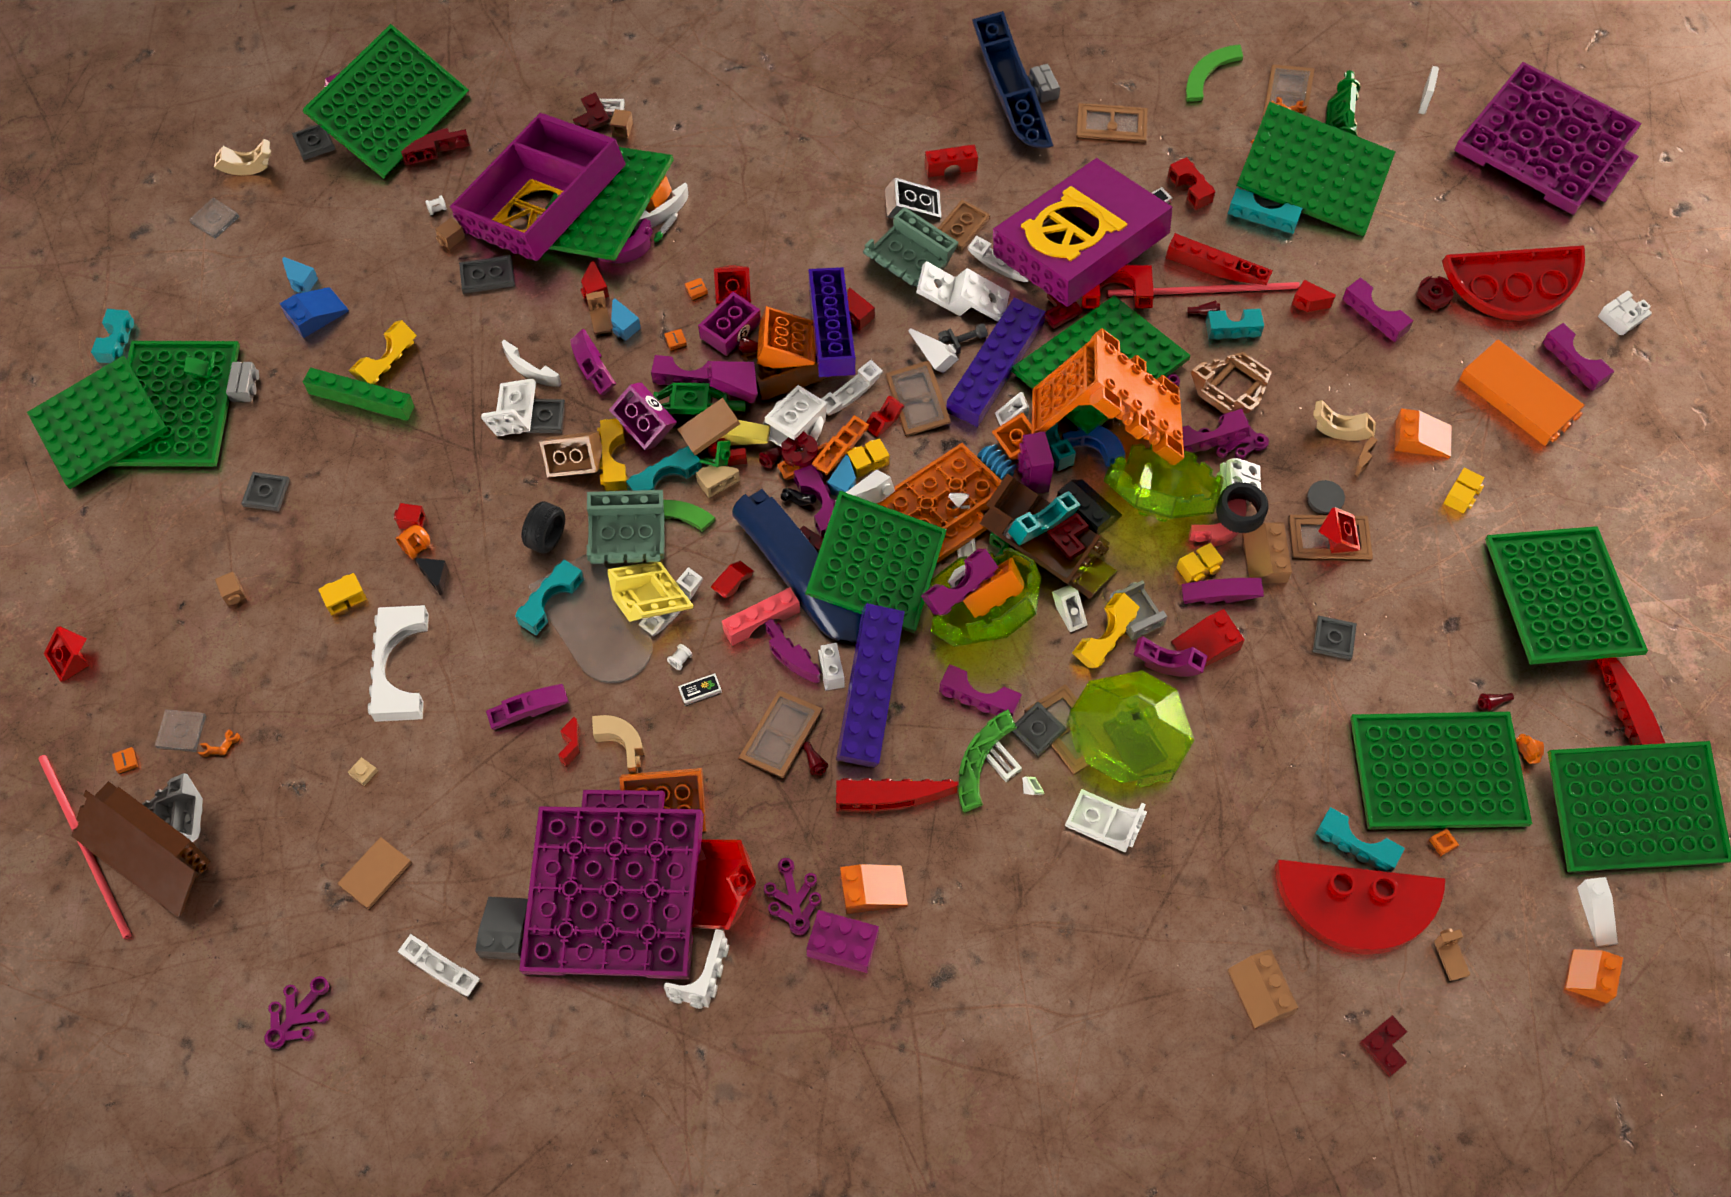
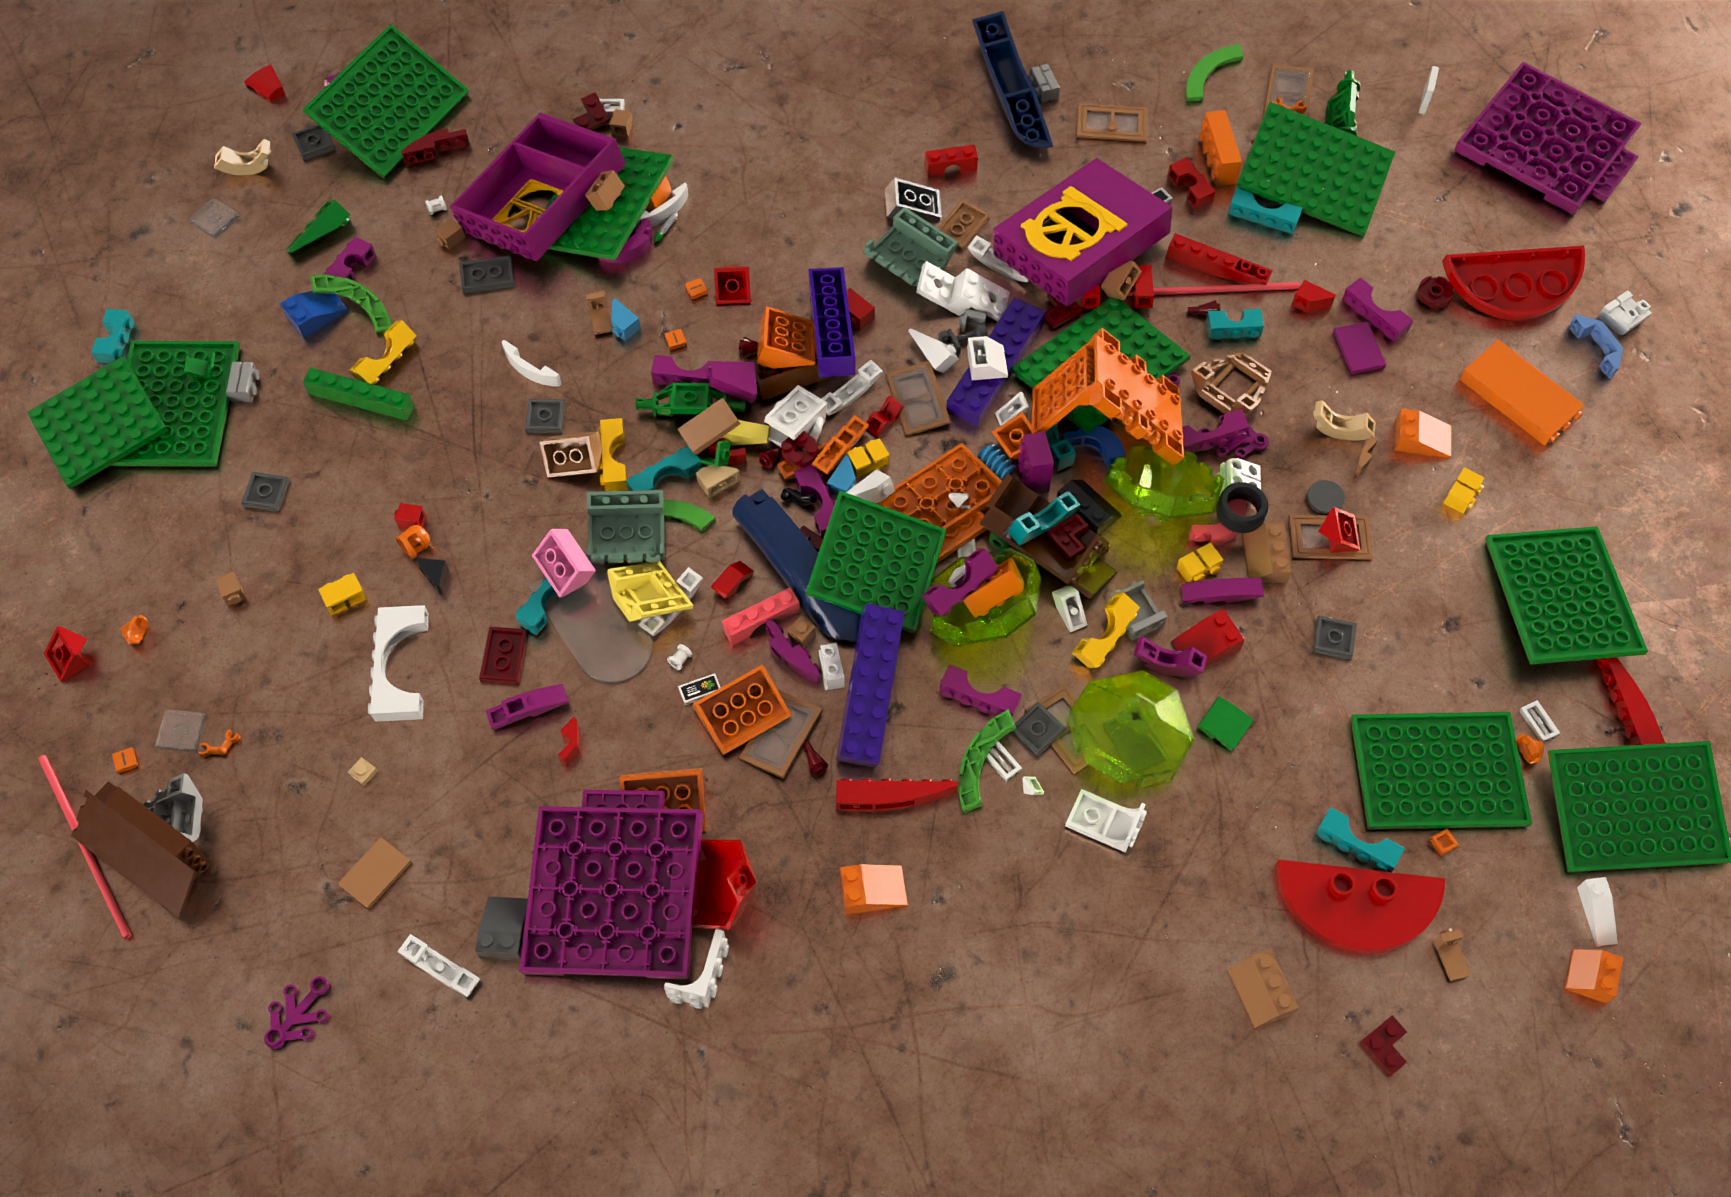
(134, 630): none -> orange piece
(266, 83): none -> red slope
(299, 275): dark azure slope -> none
(328, 218): none -> green wedge
(355, 253): none -> magenta arch
(356, 292): none -> bright green tile
(503, 655): none -> dark red tile
(513, 408): white bracket -> none
(543, 527): black tyre -> none
(563, 562): none -> bright pink slope
(590, 363): magenta slope -> none
(593, 281): red slope -> none
(605, 190): none -> medium nougat brick
(618, 730): tan arch -> none
(642, 416): magenta brick -> none
(729, 323): magenta brick -> none
(742, 709): none -> orange slope
(794, 898): magenta plant -> none
(801, 632): none -> medium nougat brick
(842, 941): magenta brick -> none
(971, 318): none -> light grey bracket
(986, 358): none -> white slope
(1121, 280): none -> medium nougat slope
(1220, 148): none -> orange brick
(1225, 723): none -> green slope
(1359, 348): none -> magenta tile
(1490, 701): dark red cone -> none
(1536, 723): none -> white tile
(1584, 326): none -> medium blue slope
(1591, 372): magenta arch -> none

